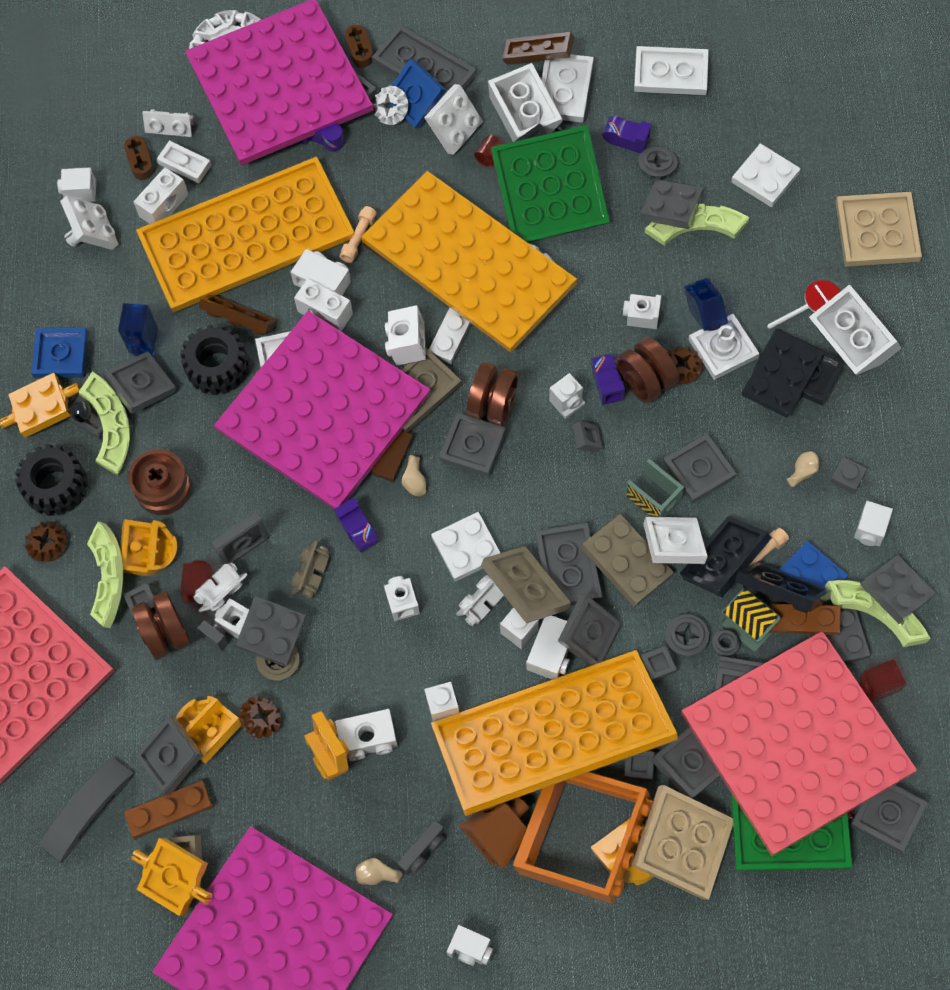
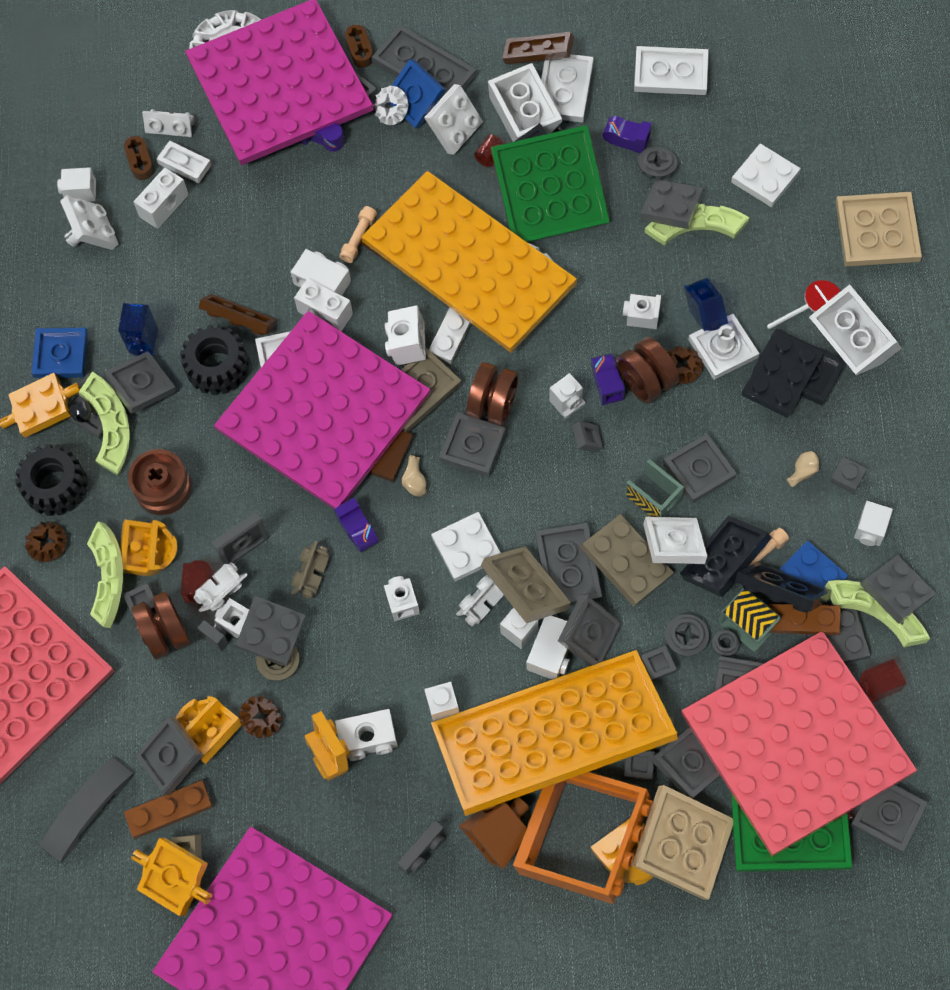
(245, 234): light orange plate -> none
(374, 871): tan animal -> none
(470, 947): white brick -> none

